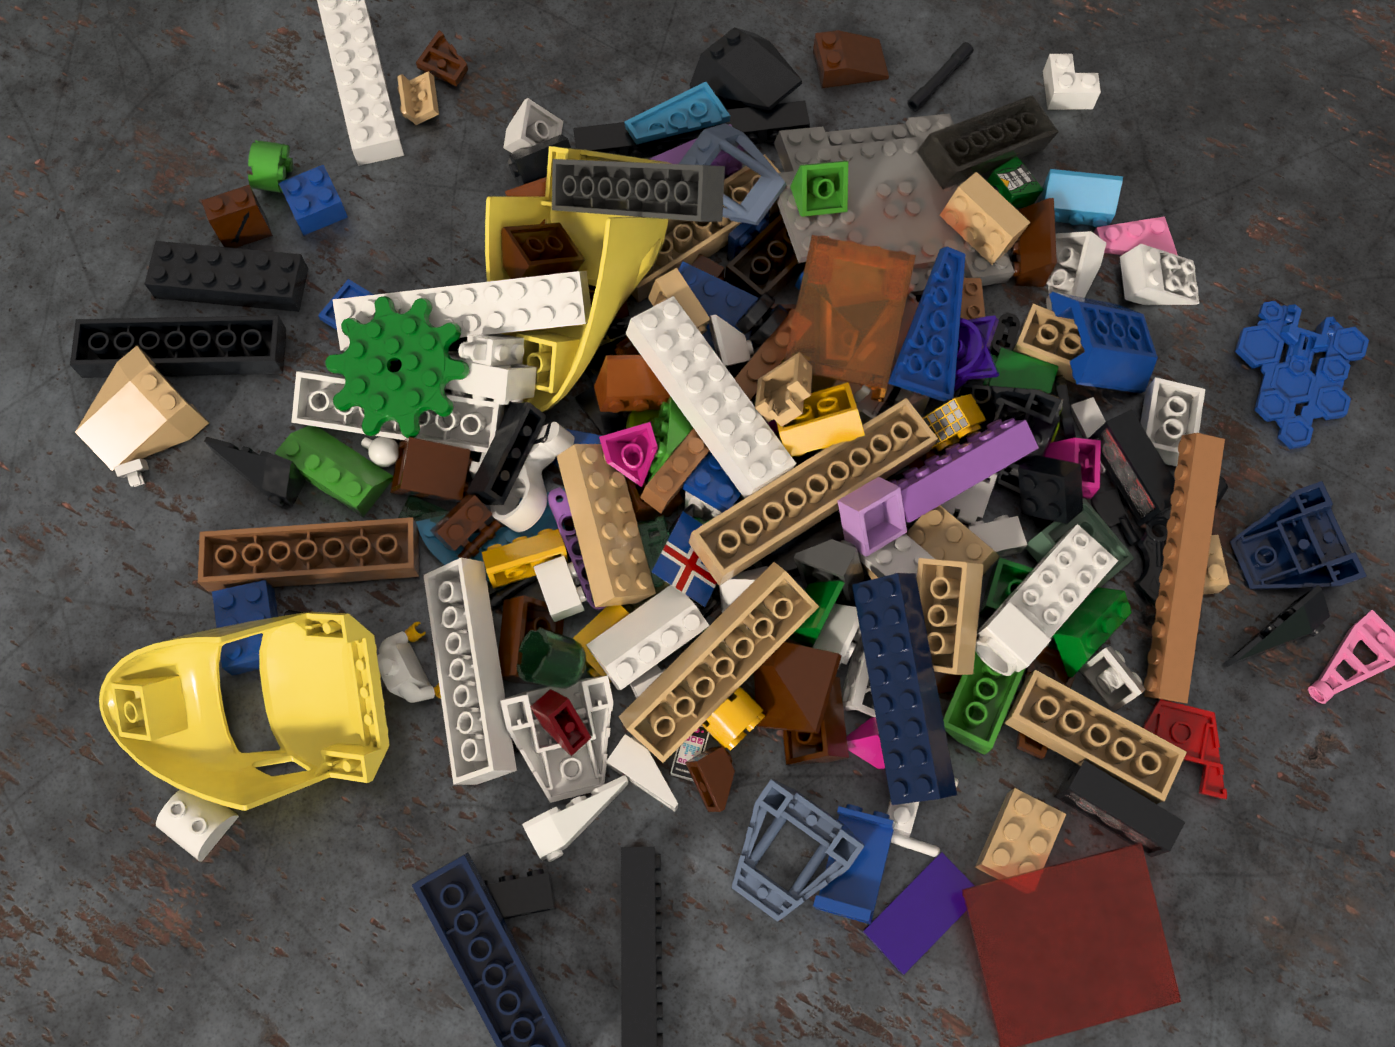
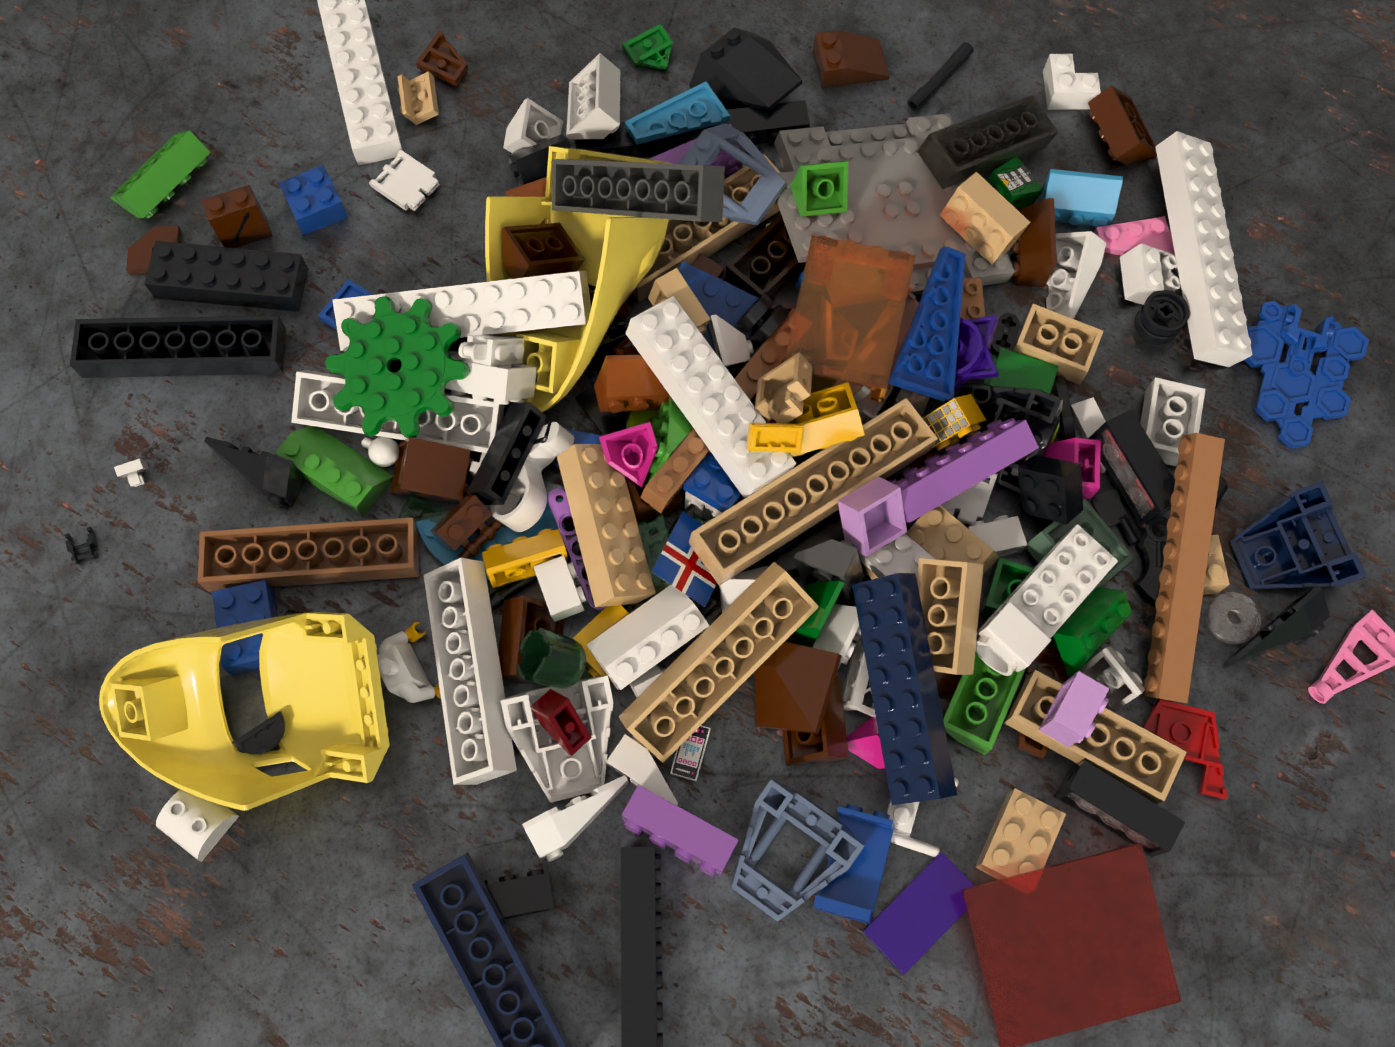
(91, 543): none -> black piece
(137, 413): tan wedge -> none
(141, 251): none -> reddish brown tile
(161, 174): none -> bright green slope
(263, 737): none -> black tile
(269, 165): bright green brick -> none
(406, 182): none -> white plate
(594, 101): none -> white slope
(649, 48): none -> green slope
(678, 830): none -> medium lavender brick
(712, 776): reddish brown slope -> none
(733, 717): yellow brick -> none
(743, 235): dark blue plate -> none
(774, 437): none -> yellow plate
(1075, 709): none -> lavender piece
(1114, 341): blue slope -> none
(1121, 126): none -> reddish brown slope
(1161, 317): none -> black wheel
(1203, 250): none -> white brick
(1220, 625): none -> clear tile

